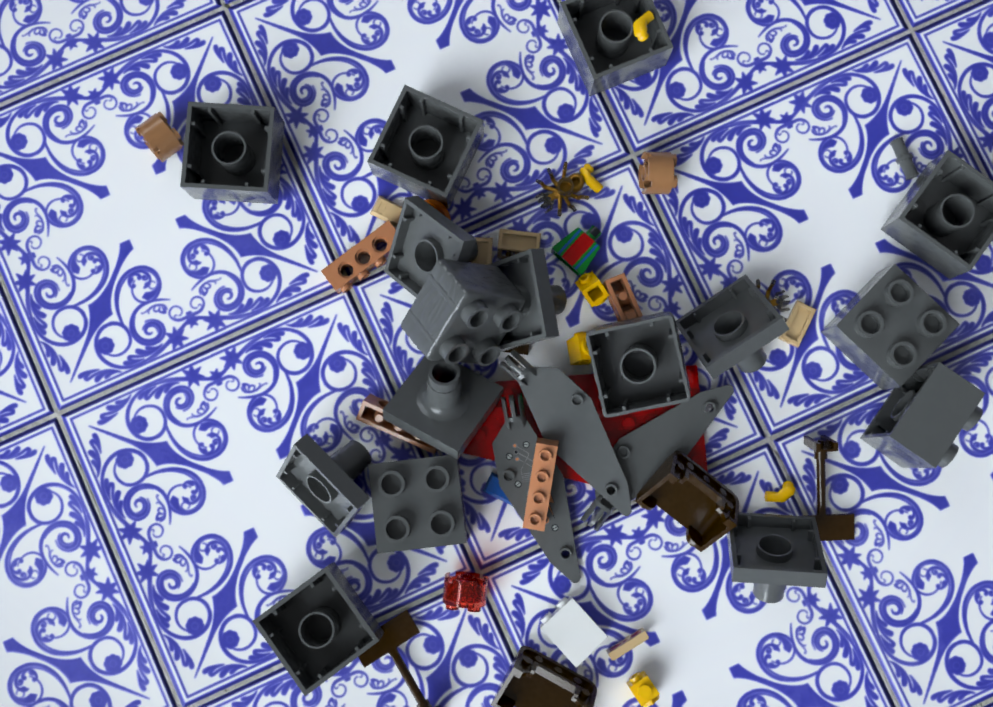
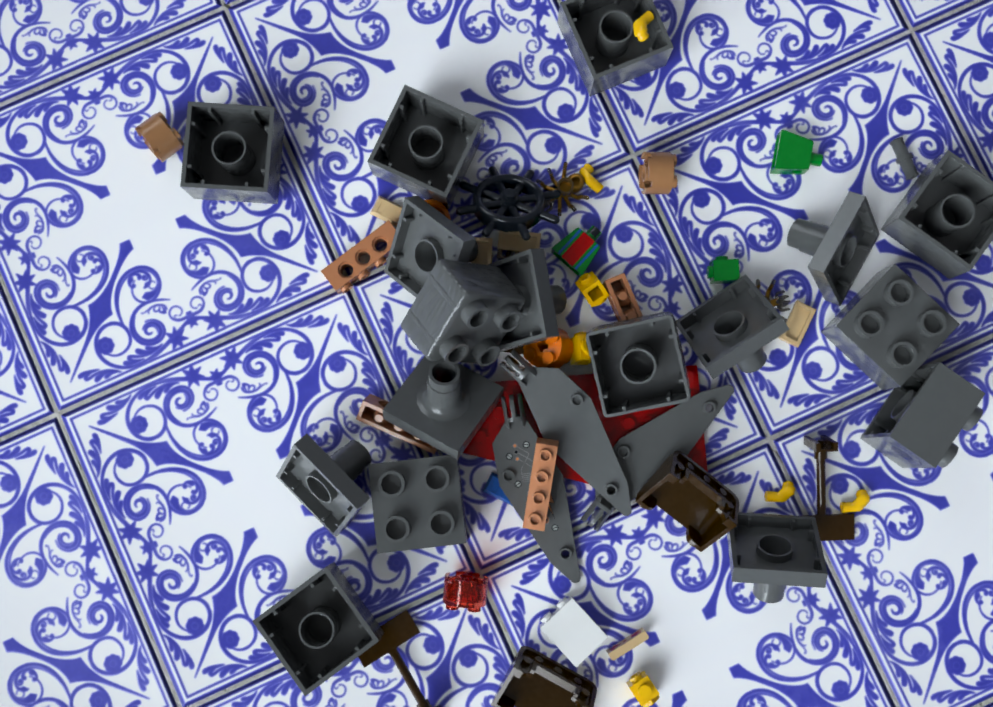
(508, 203): none -> black piece
(550, 352): none -> orange brick
(723, 270): none -> green brick
(793, 154): none -> green torso
(837, 248): none -> dark grey piece
(858, 504): none -> yellow arm

